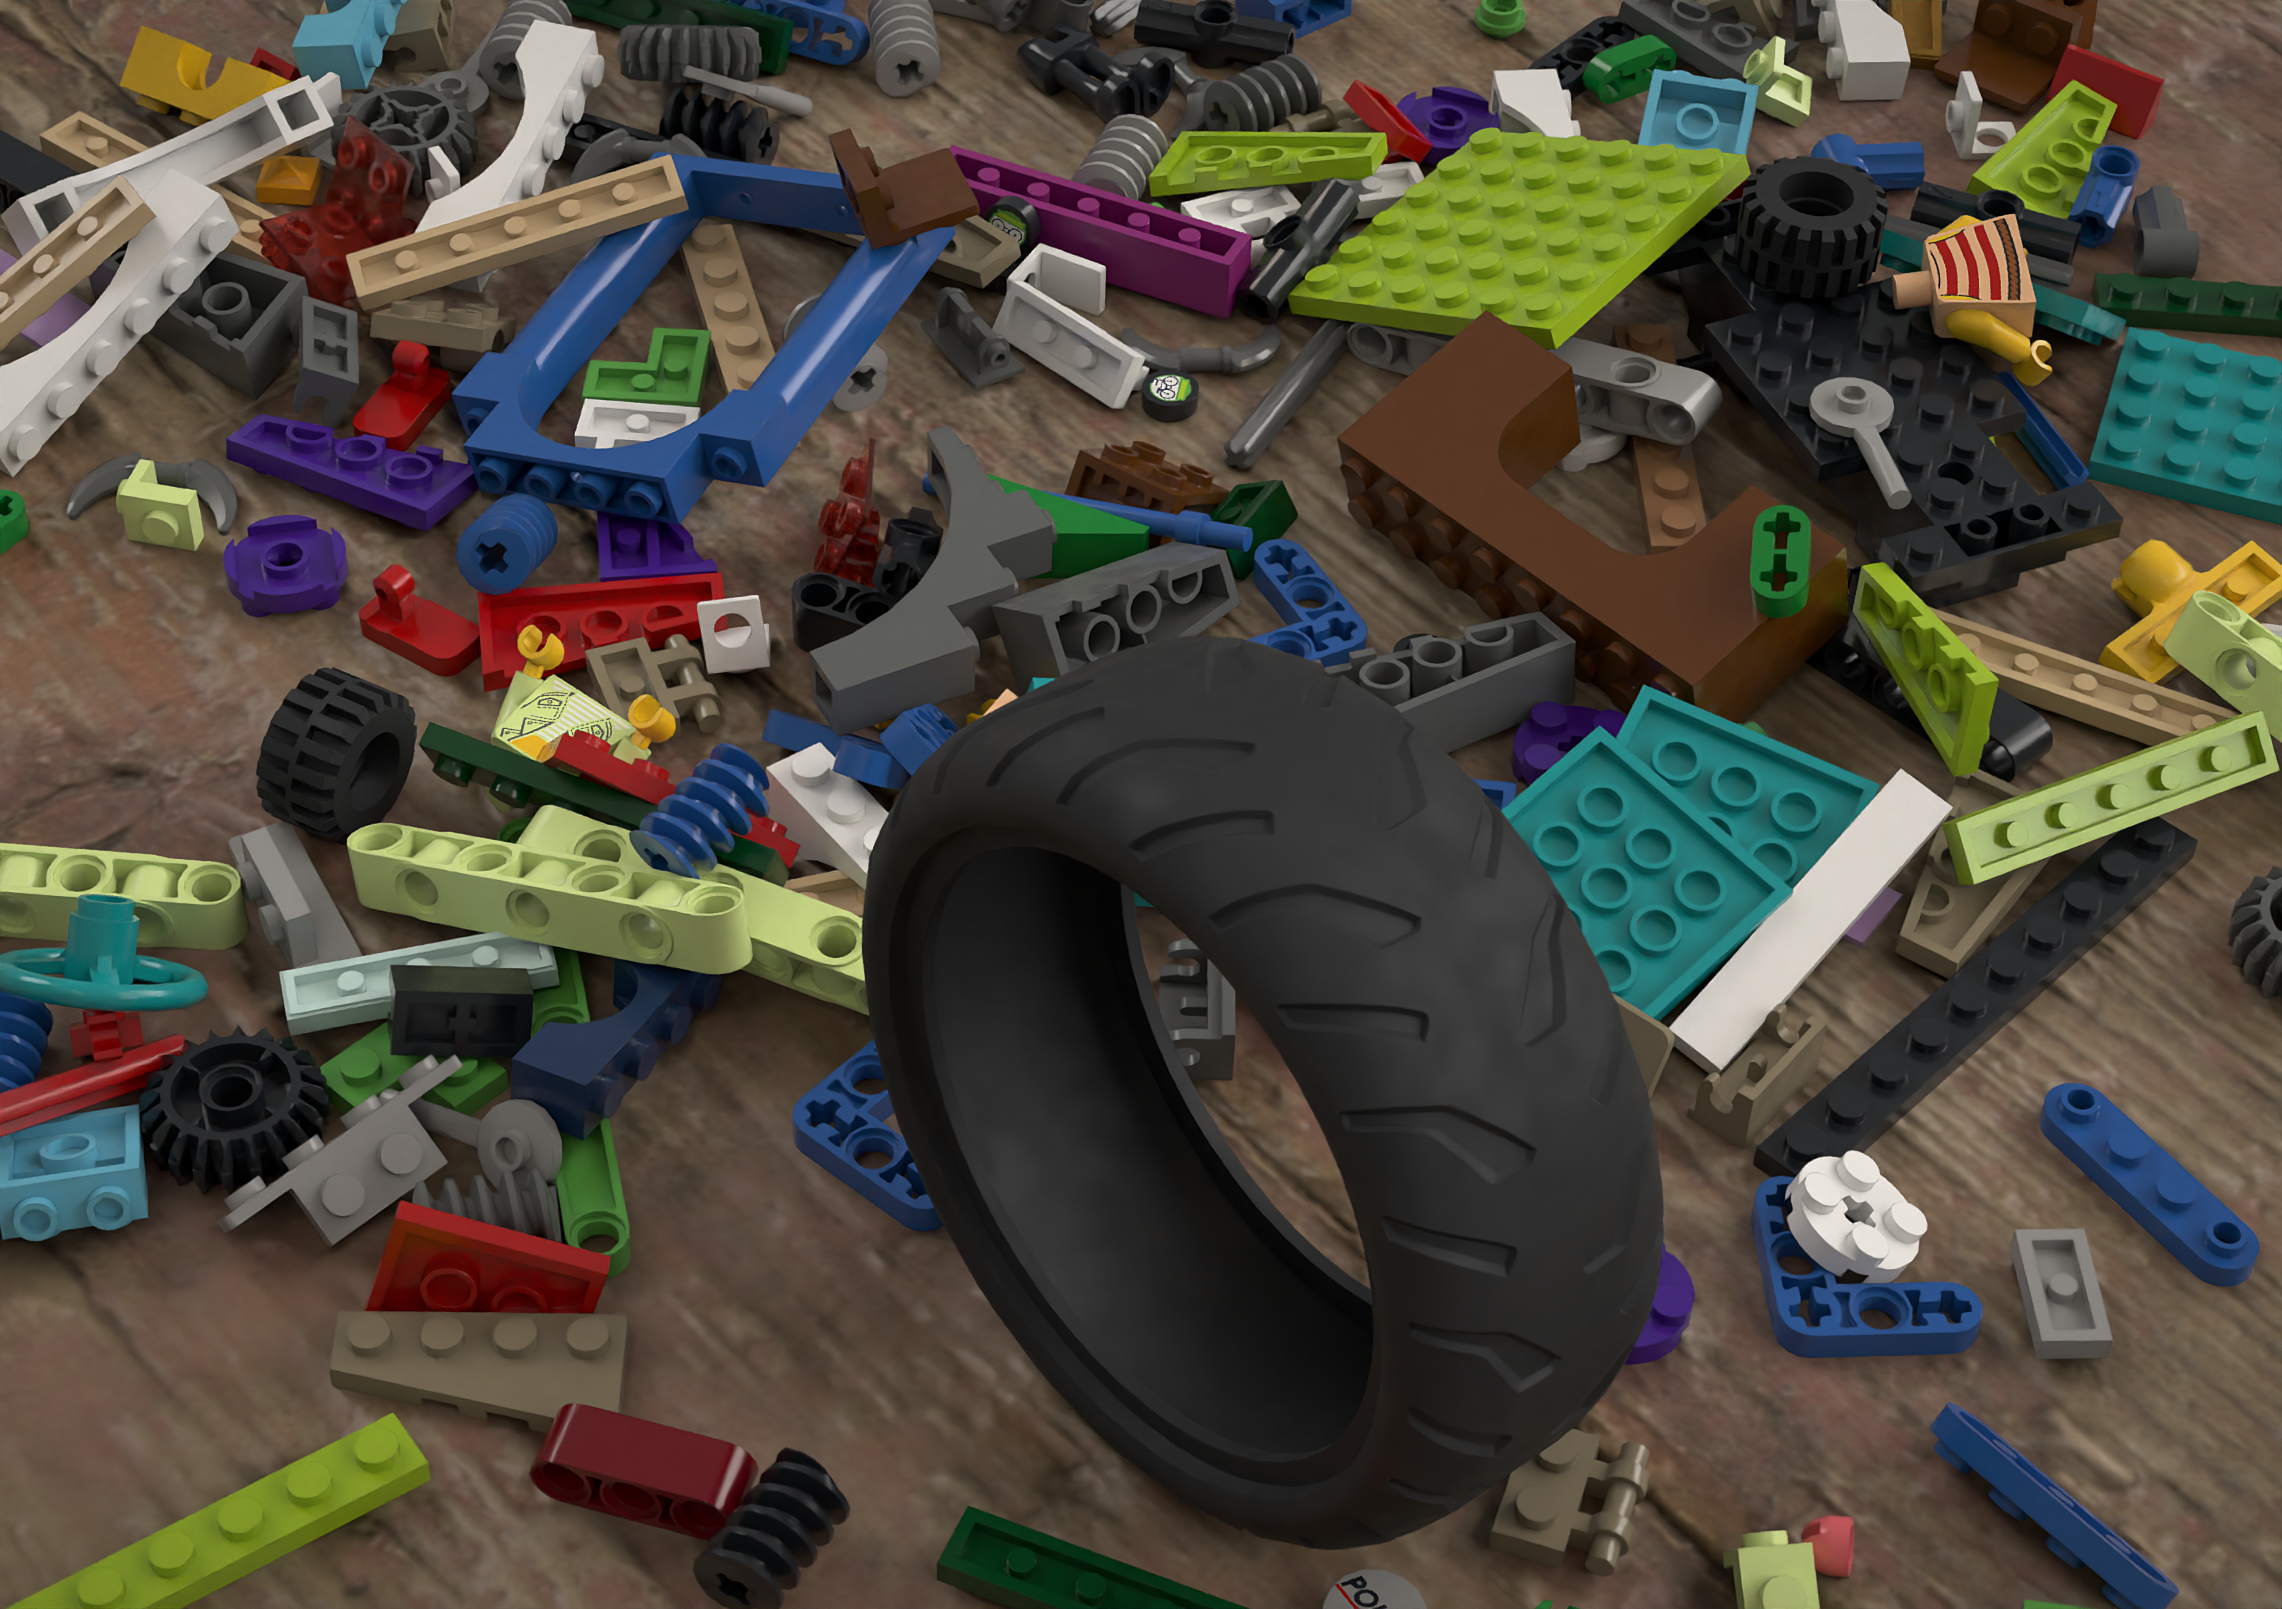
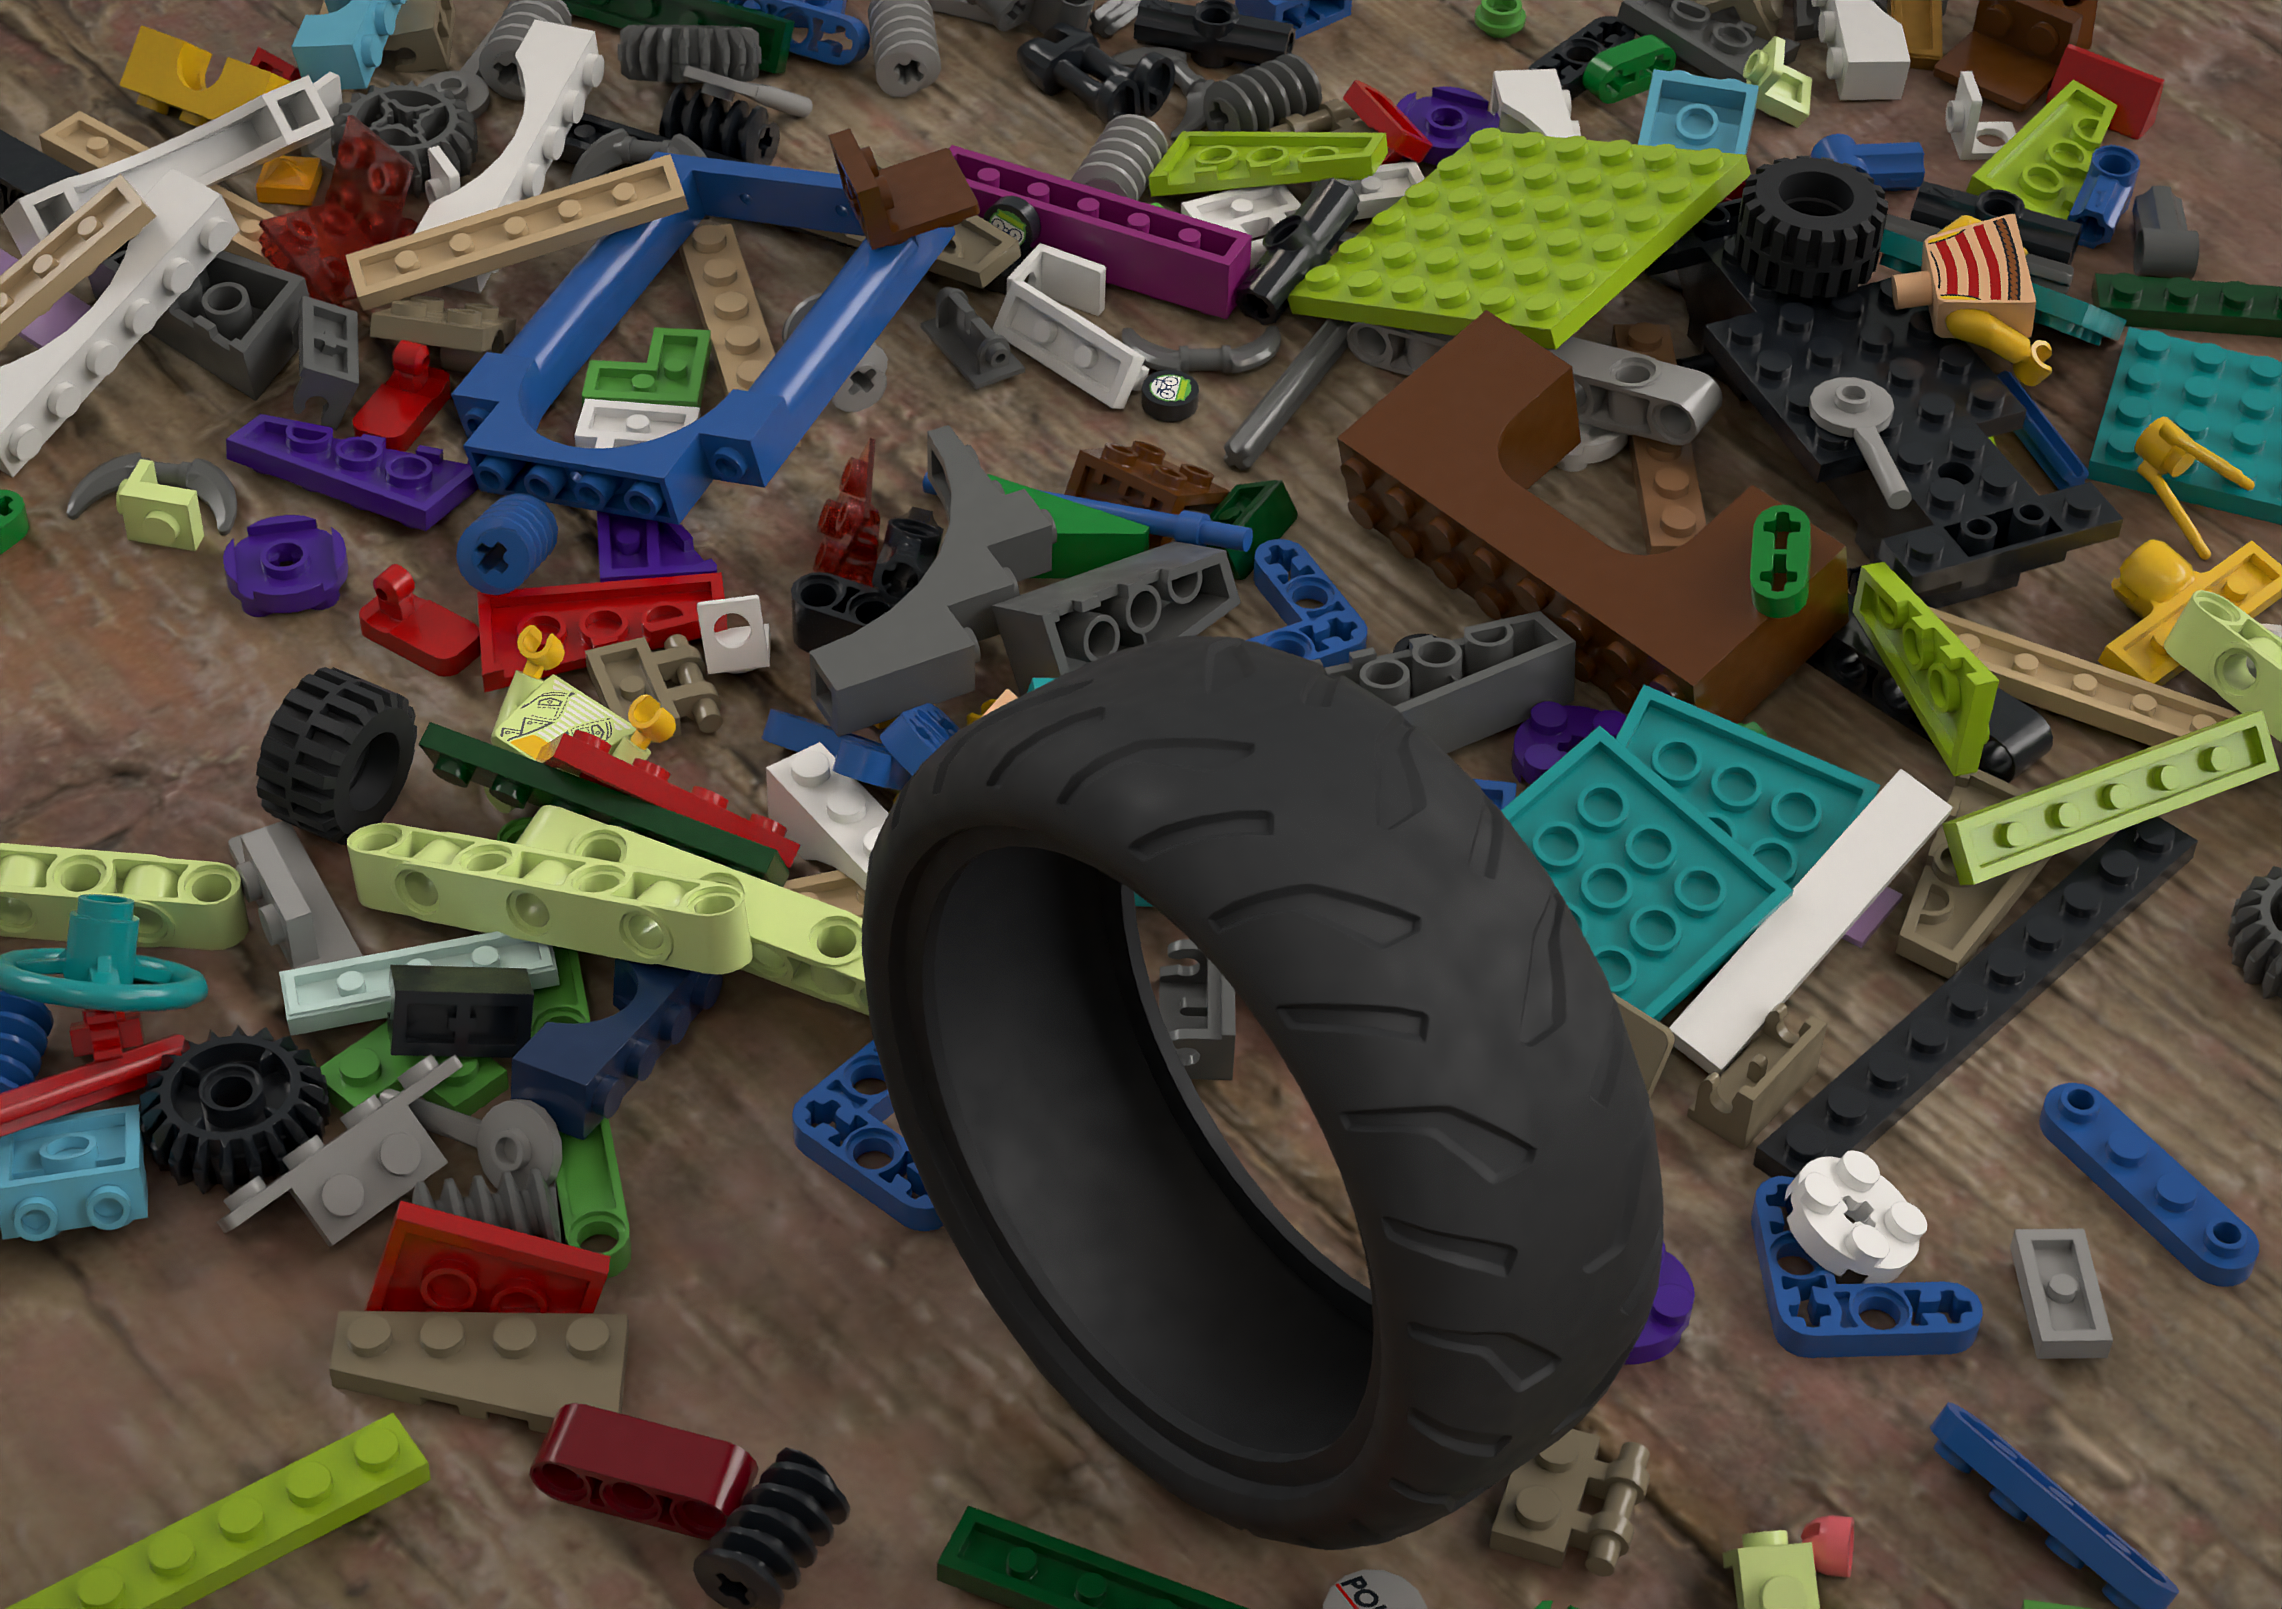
(702, 812): blue piece -> none
(2172, 451): none -> yellow plant

